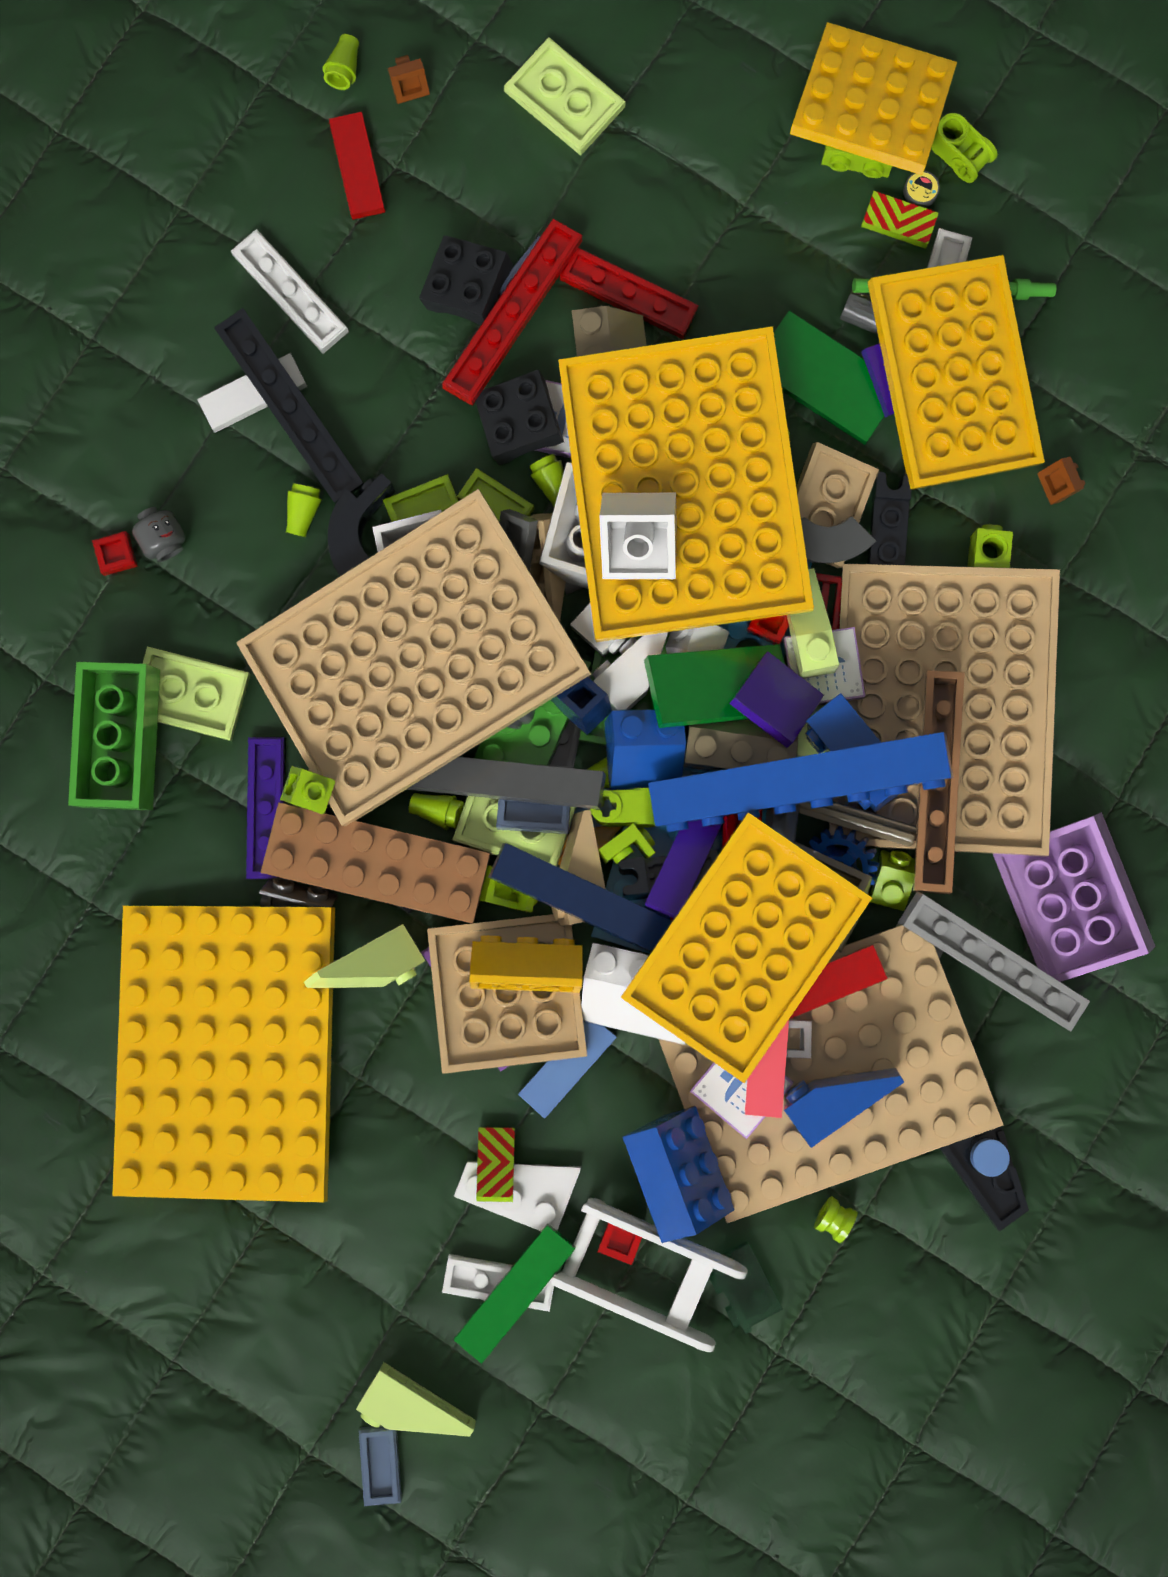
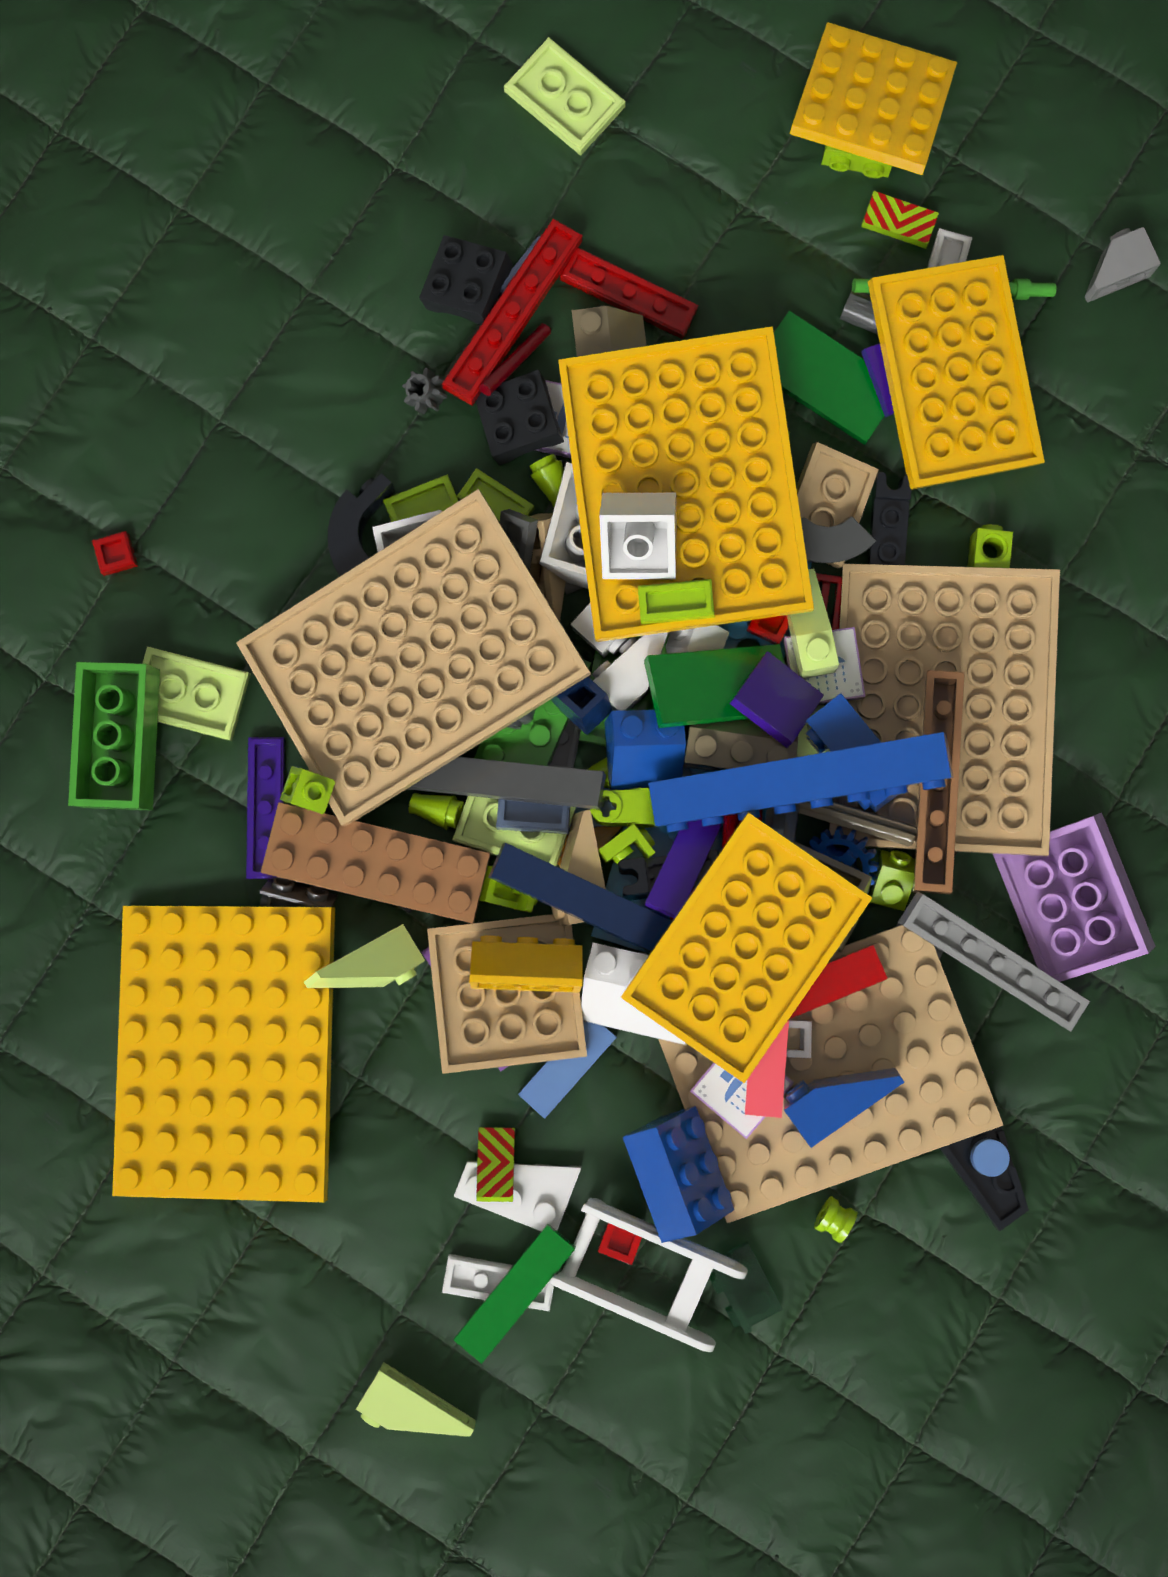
(158, 534): dark grey head -> none
(241, 398): white tile -> none
(288, 405): black plate -> none
(289, 291): white tile -> none
(301, 508): lime cone -> none
(342, 63): lime cone -> none
(356, 165): red tile -> none
(380, 1466): sand blue tile -> none
(408, 79): dark orange tile -> none
(424, 391): none -> dark grey gear
(515, 359): none -> dark red bar
(676, 601): none -> lime tile
(921, 189): tile -> none
(962, 150): lime piece -> none
(1061, 480): dark orange tile -> none
(1123, 263): none -> light grey slope

